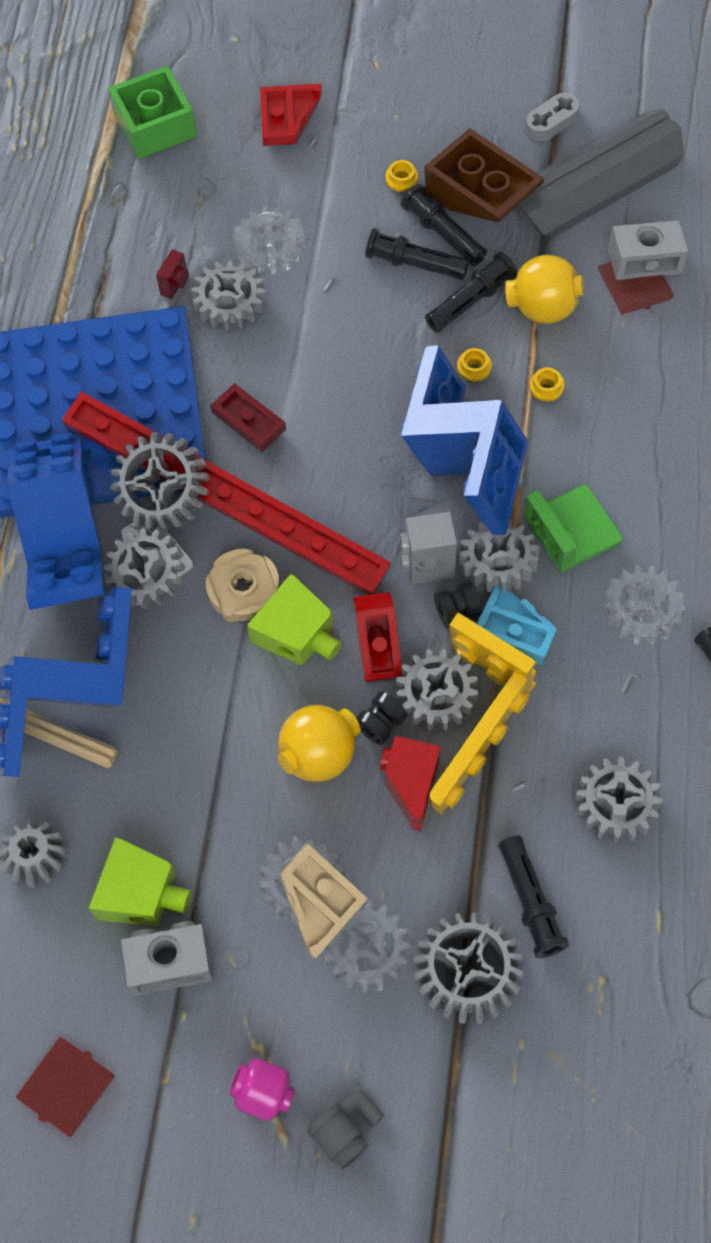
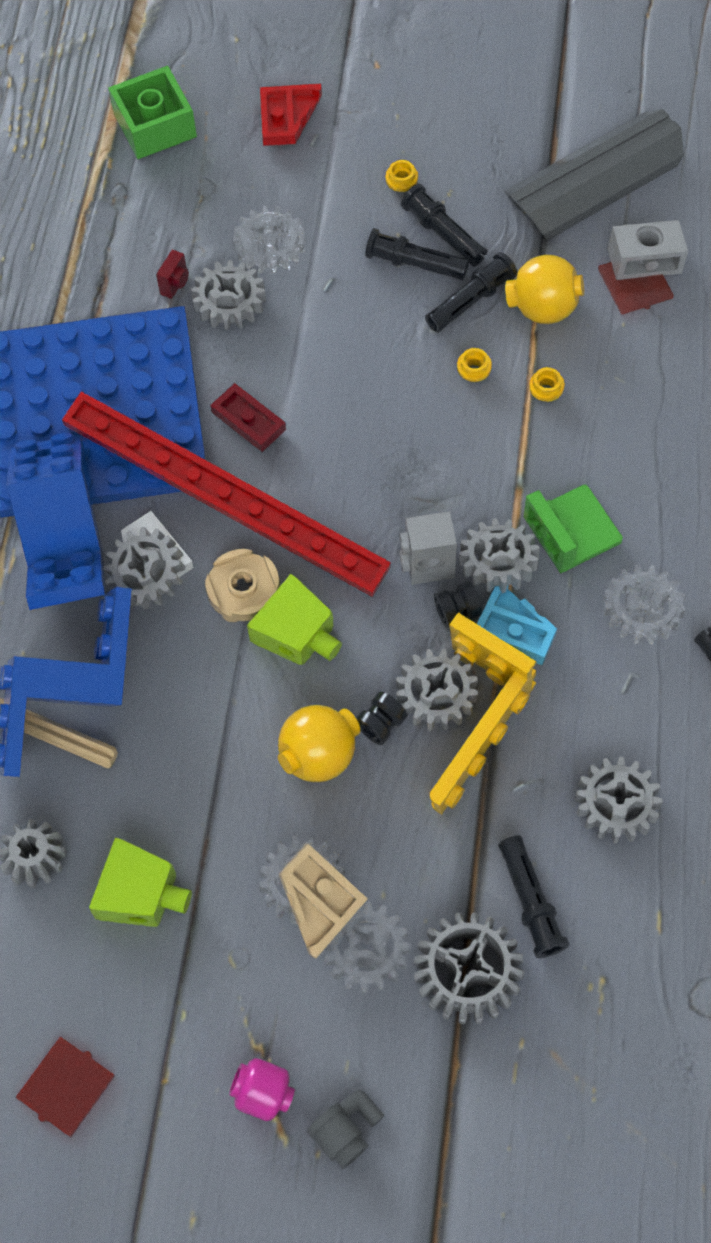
(162, 497): light grey gear -> none
(188, 968): light grey brick -> none
(377, 636): red slope -> none
(410, 776): red slope -> none
(465, 439): blue bracket -> none
(479, 178): reddish brown slope -> none
(555, 120): light grey beam -> none

